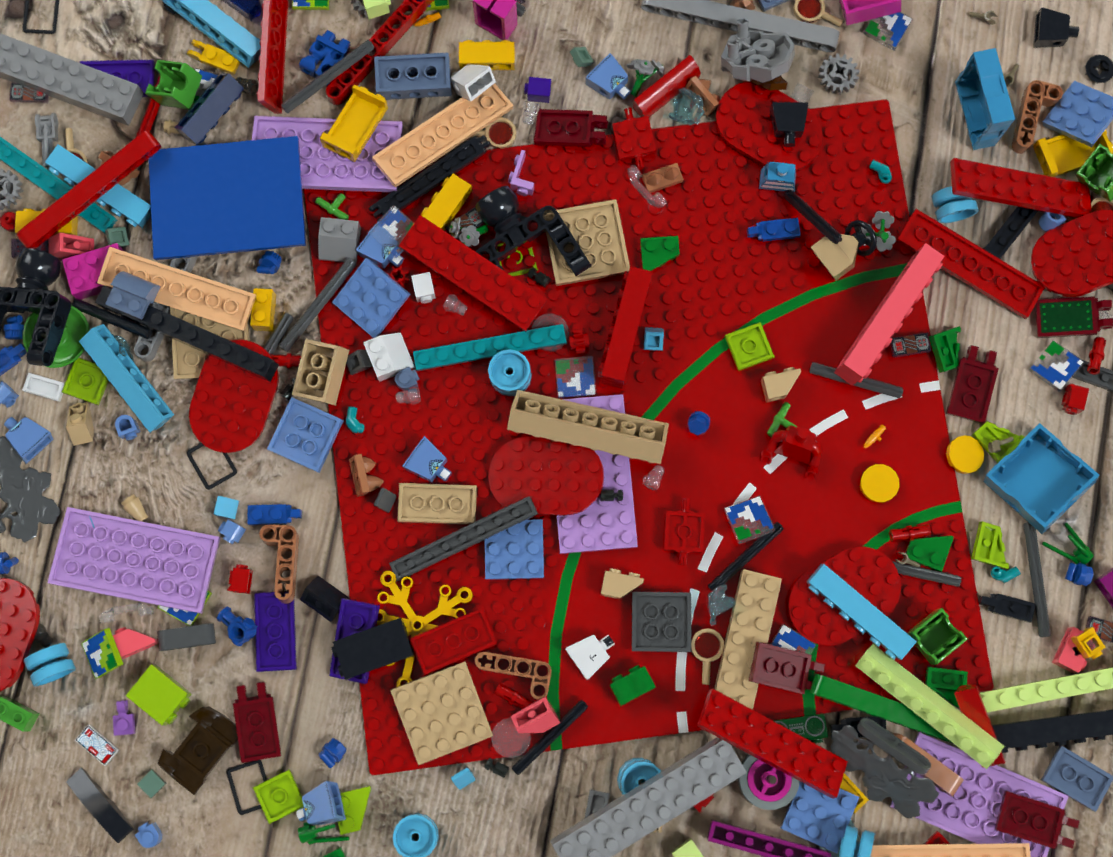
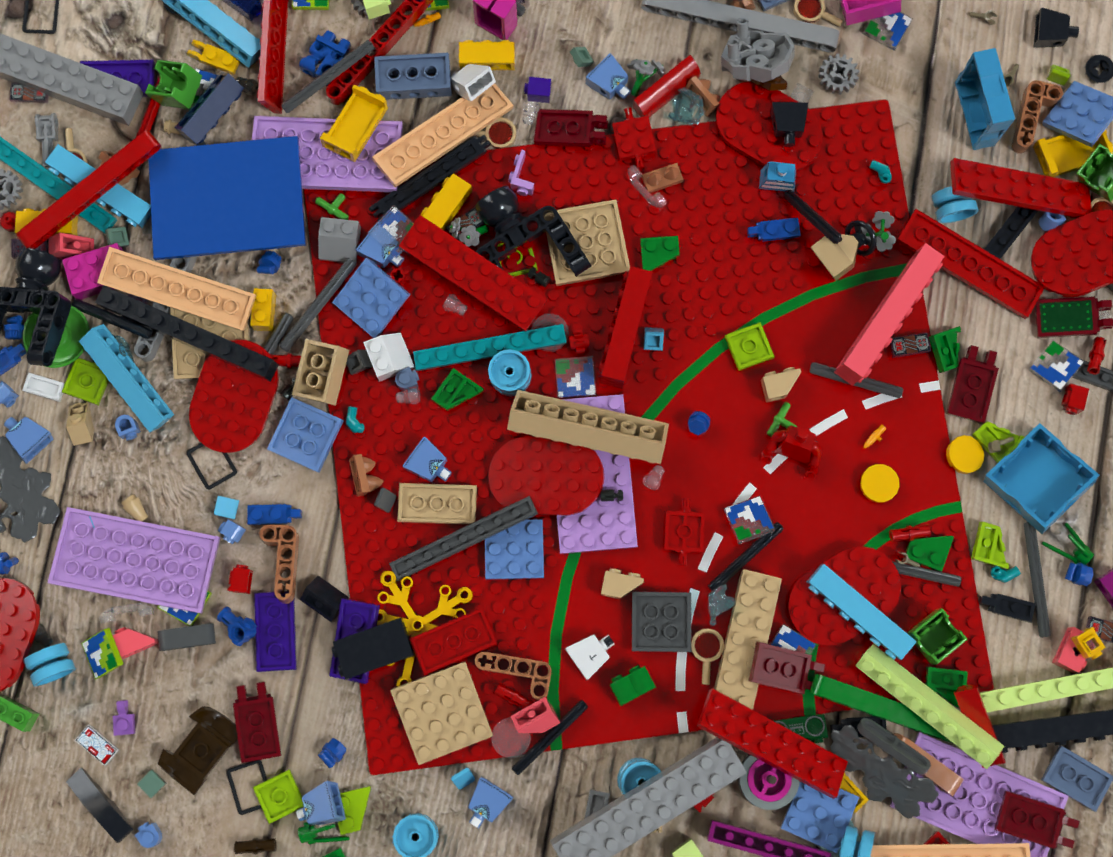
(131, 294): sand blue brick -> none
(159, 695): lime brick -> none
(255, 846): none -> dark brown pin
(423, 287): white brick -> none
(455, 390): none -> green wing
(487, 802): none -> medium blue torso
(498, 768): pearl dark grey piece -> none
(1058, 75): none -> lime slope

